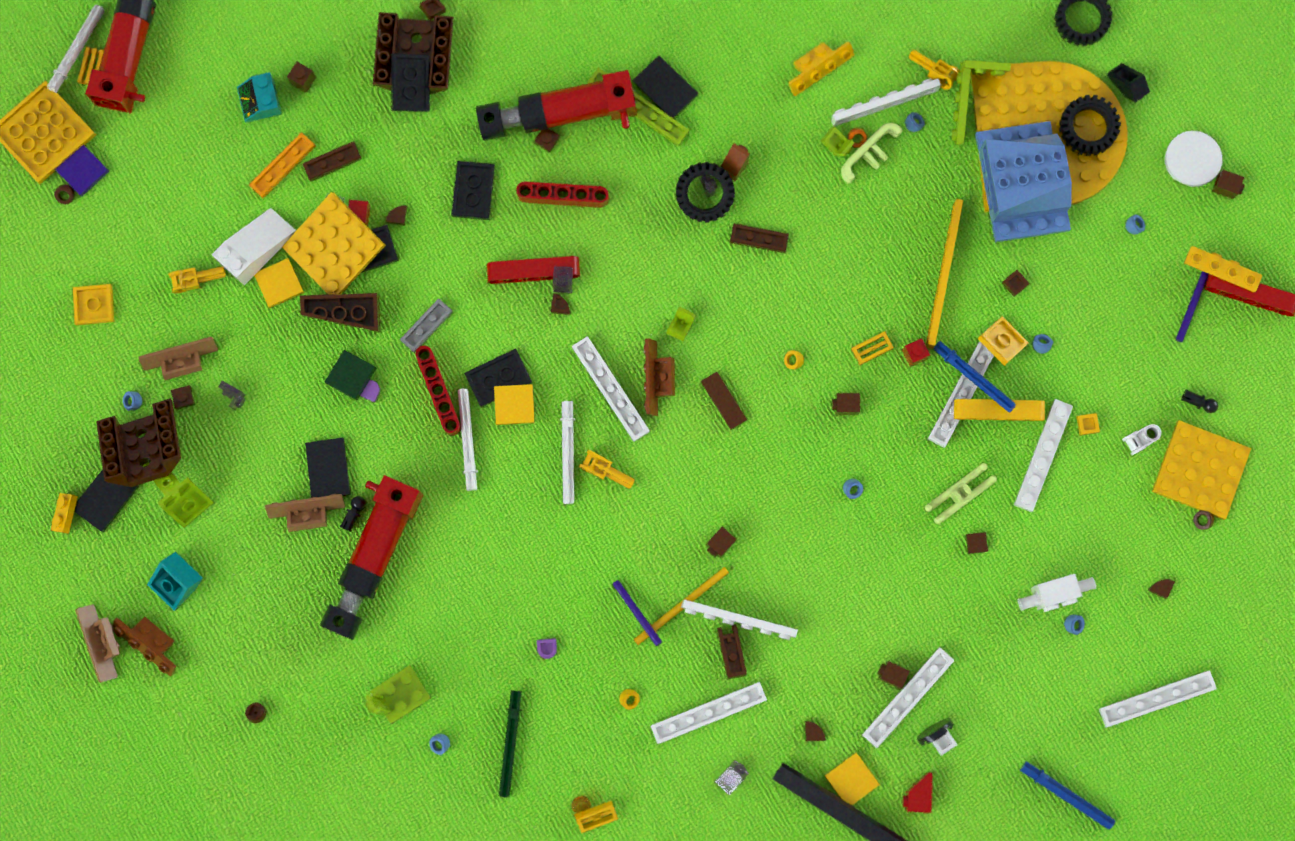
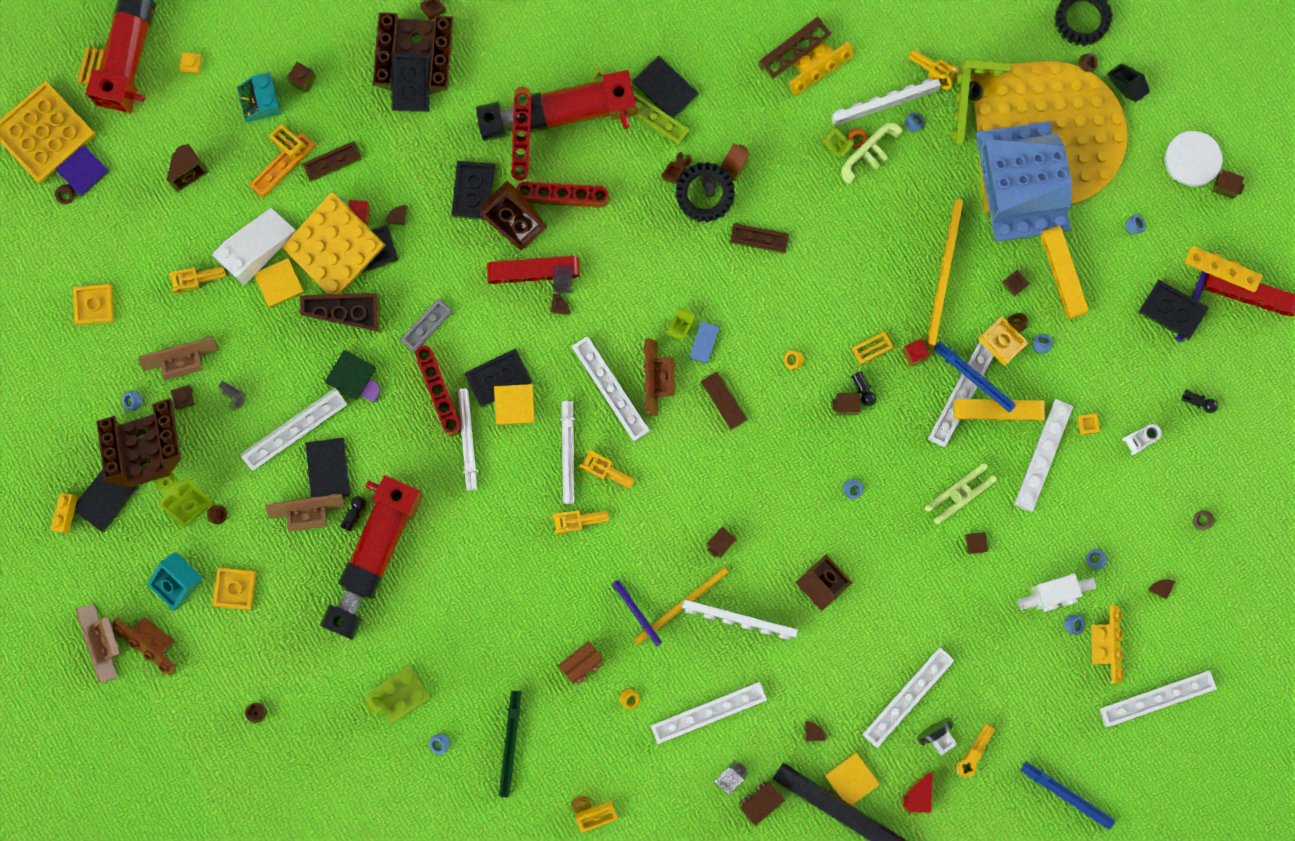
(75, 48): white axle -> none
(185, 168): none -> reddish brown slope
(190, 63): none -> yellow plate
(217, 514): none -> reddish brown tile
(234, 588): none -> yellow tile
(293, 429): none -> white plate
(294, 148): none -> yellow tile
(512, 216): none -> reddish brown slope
(523, 125): none -> red beam
(547, 139): reddish brown plate -> none
(547, 648): medium lavender tile -> none
(573, 521): none -> yellow connector
(581, 663): none -> dark orange brick
(676, 168): none -> reddish brown plate
(704, 342): none -> medium blue tile
(732, 653): reddish brown hinge -> none
(761, 803): none -> reddish brown brick
(779, 52): none -> reddish brown fence
(823, 582): none -> reddish brown slope
(868, 397): none -> black pin
(893, 674): reddish brown brick -> none
(974, 753): none -> yellow connector
(975, 91): none -> black tile
(1019, 326): none -> reddish brown piece
(1064, 272): none -> yellow beam
(1088, 62): none -> reddish brown tile
(1101, 563): none -> medium blue piece
(1104, 110): black tyre -> none
(1106, 644): none -> yellow bracket
(1173, 310): none -> black tile
(1201, 469): yellow plate -> none

